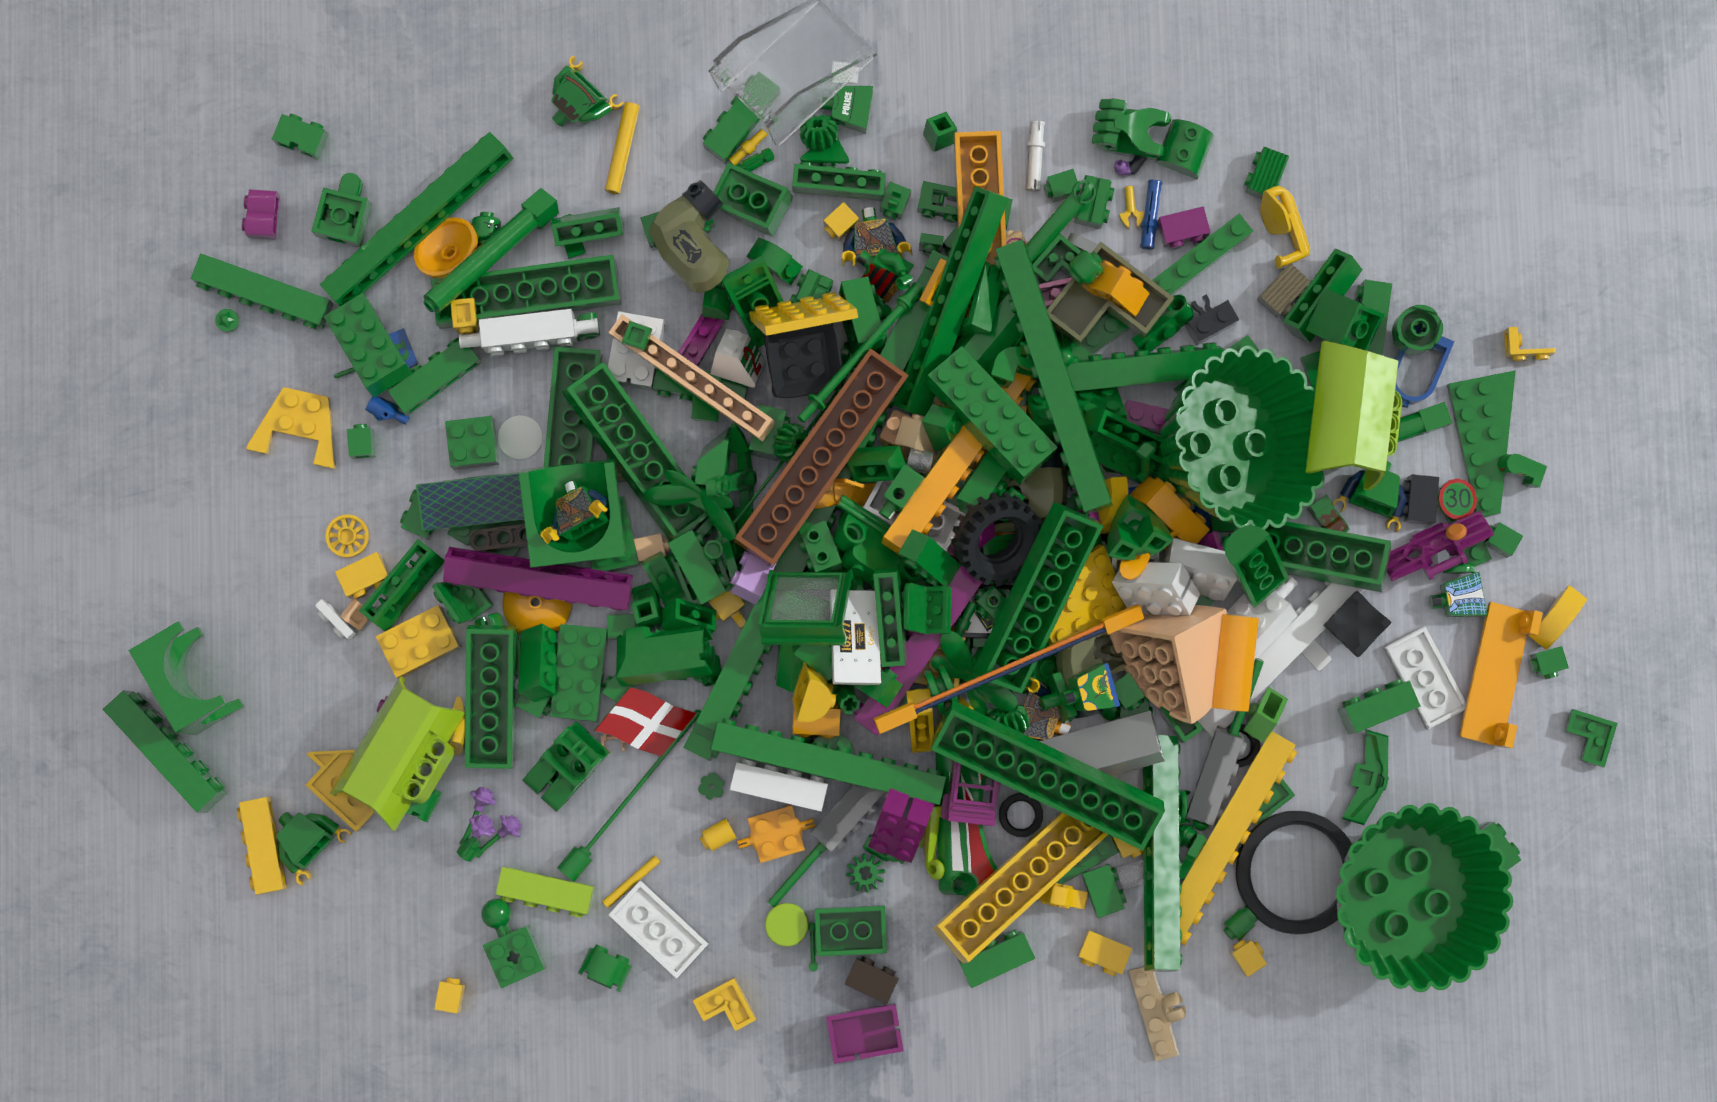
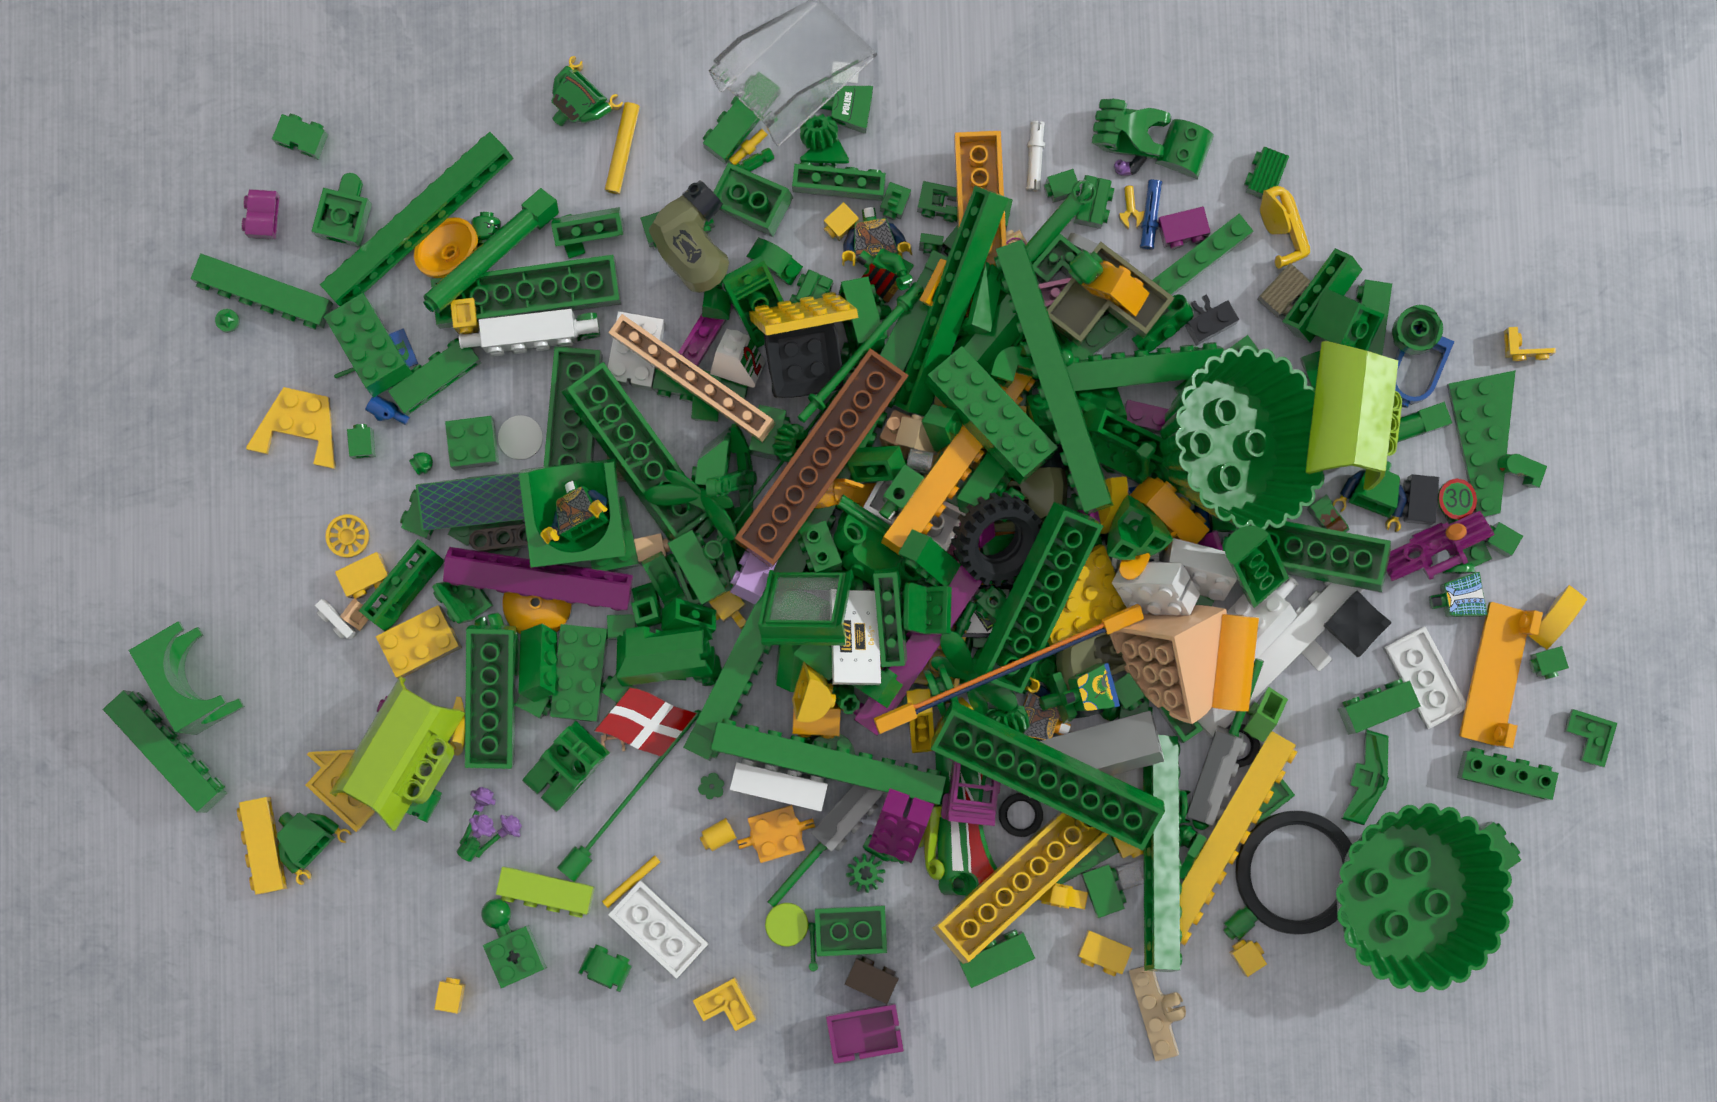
(421, 462): none -> green plate
(636, 335): green tile -> none
(939, 131): green brick -> none
(1508, 775): none -> green brick

